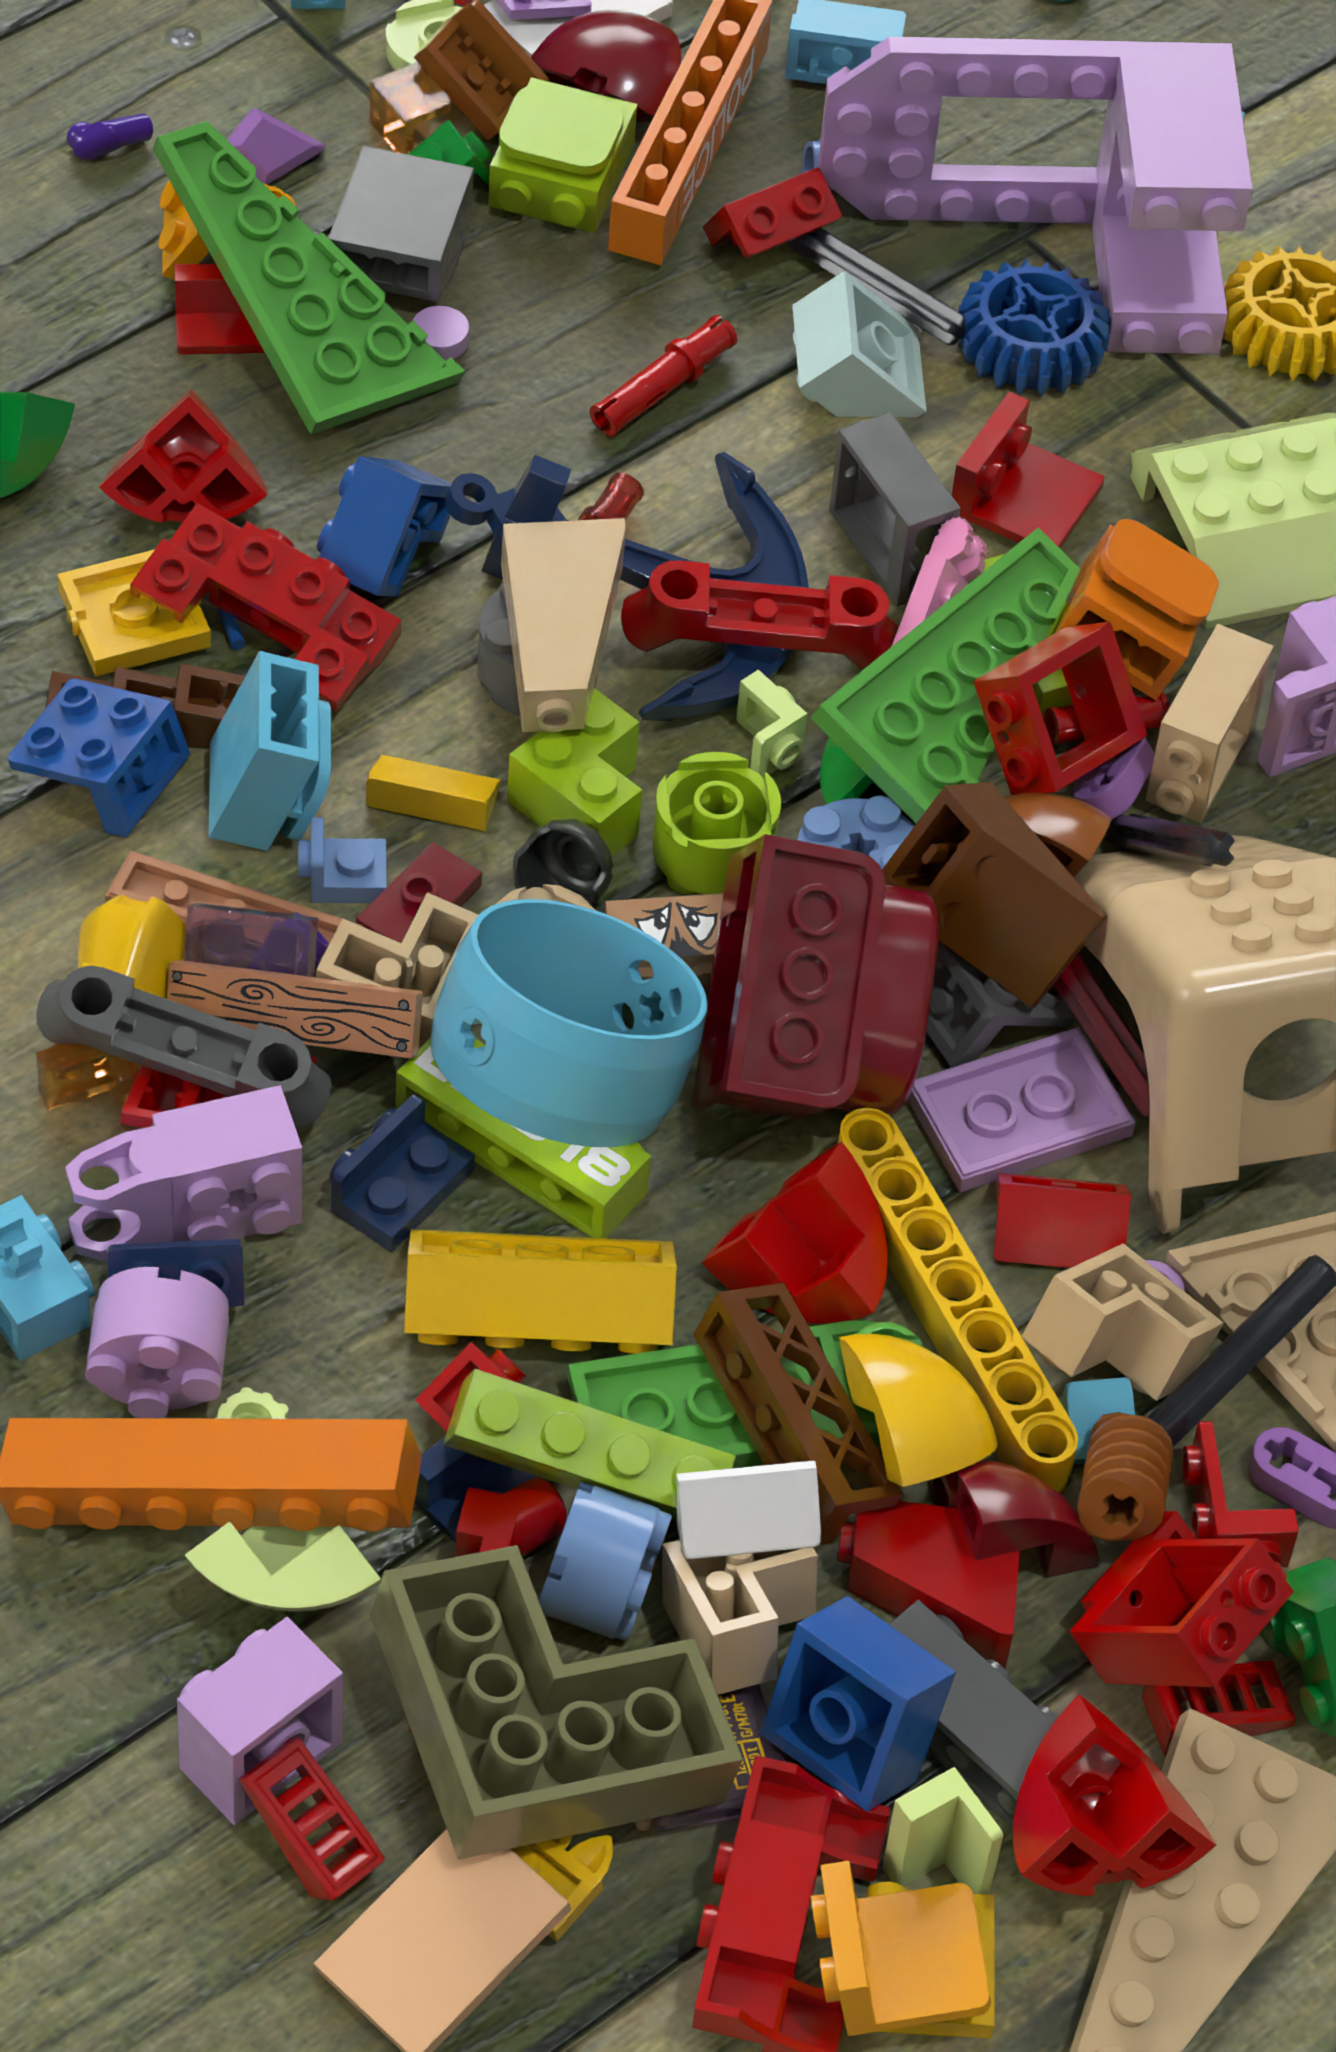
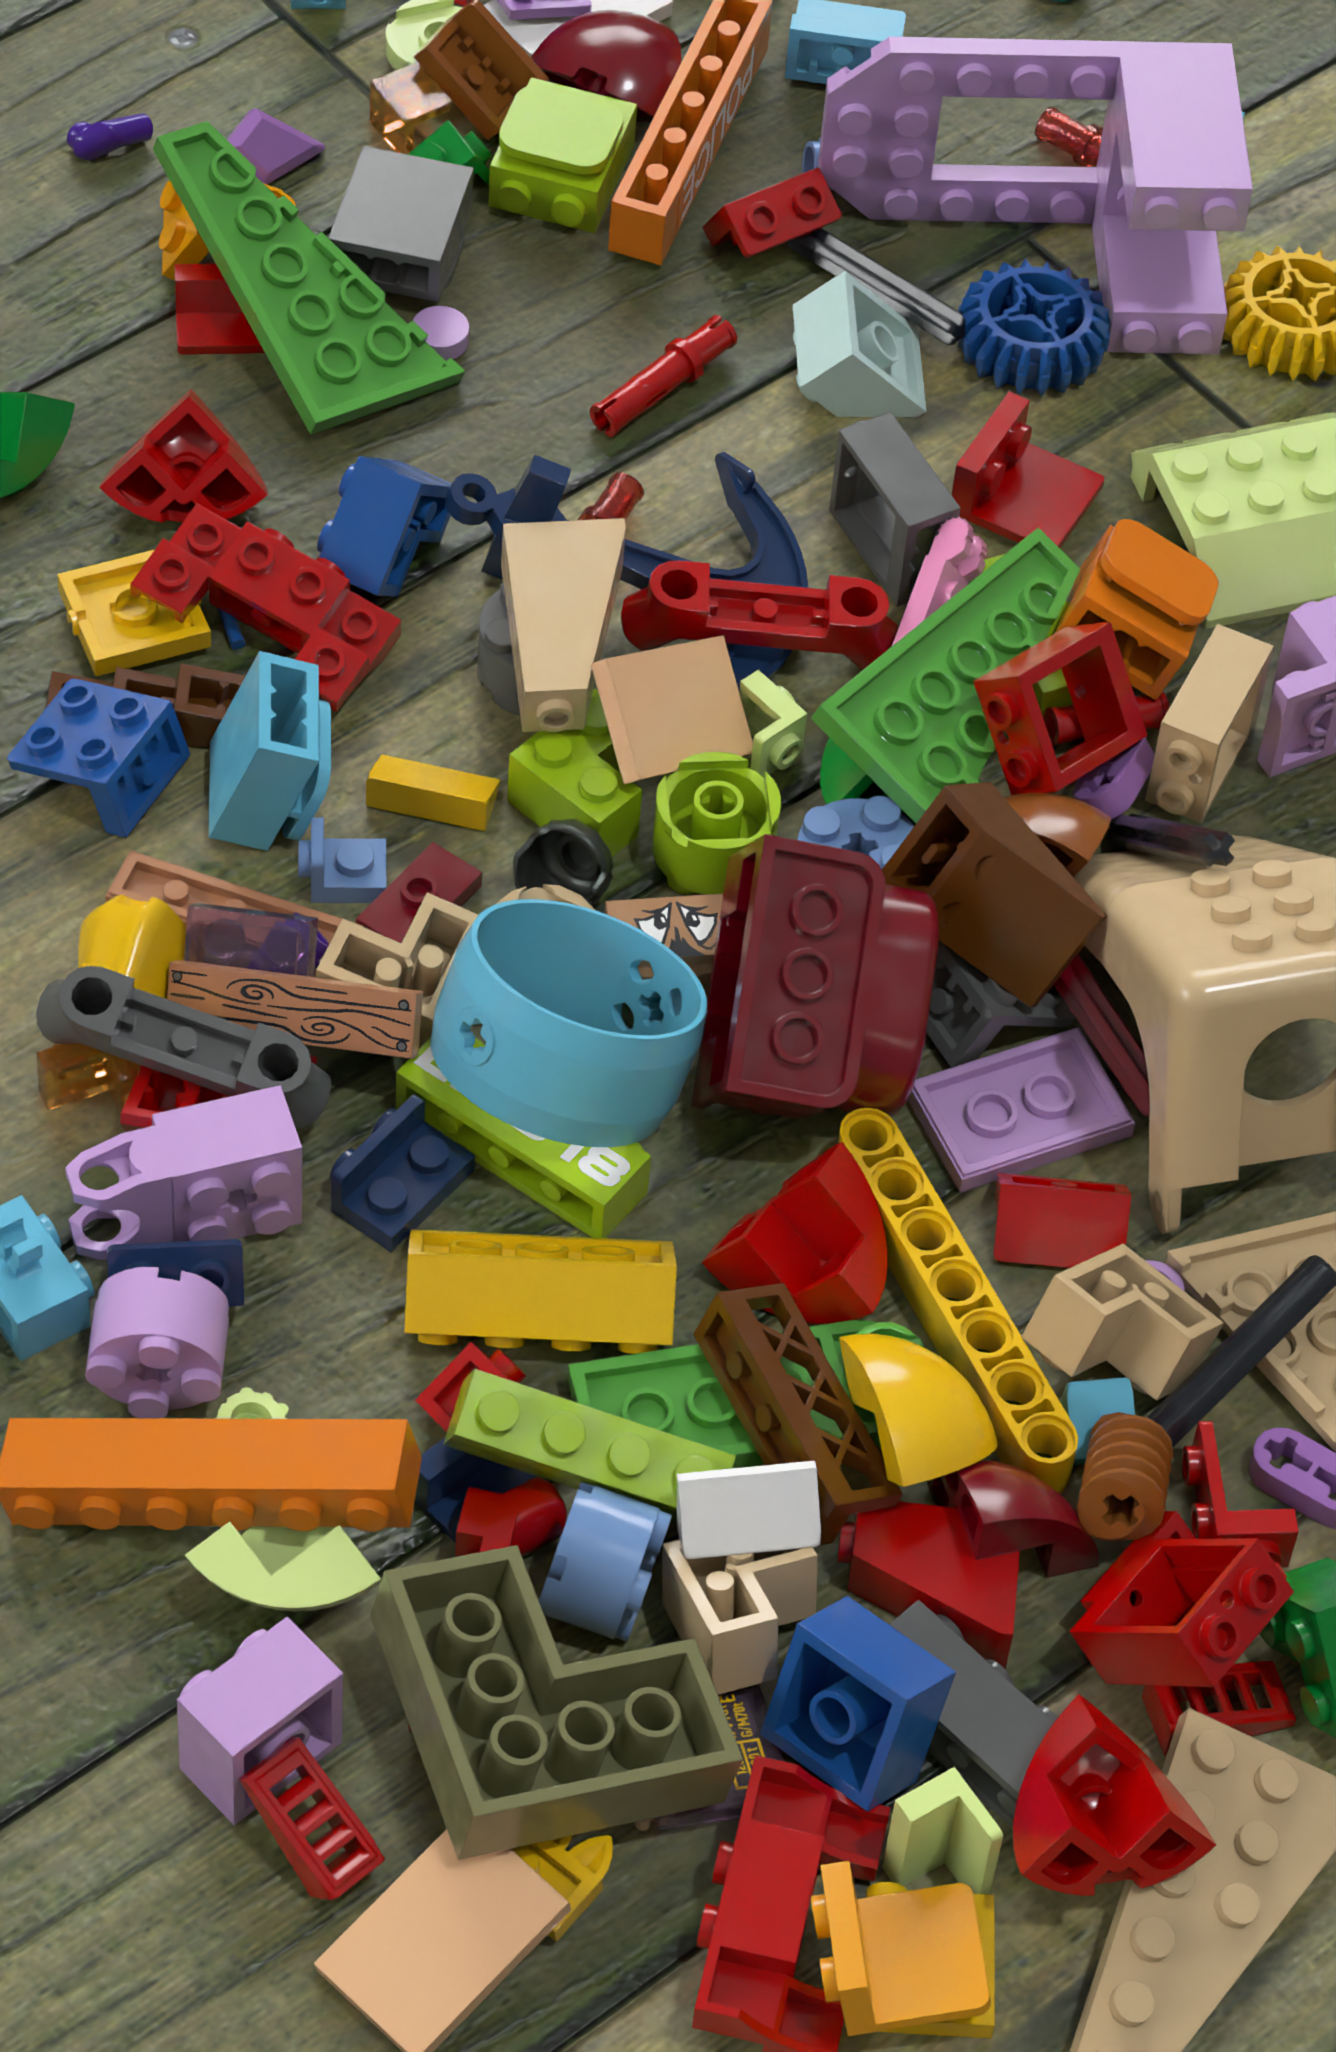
(671, 706): none -> light nougat tile
(1070, 136): none -> clear red pin

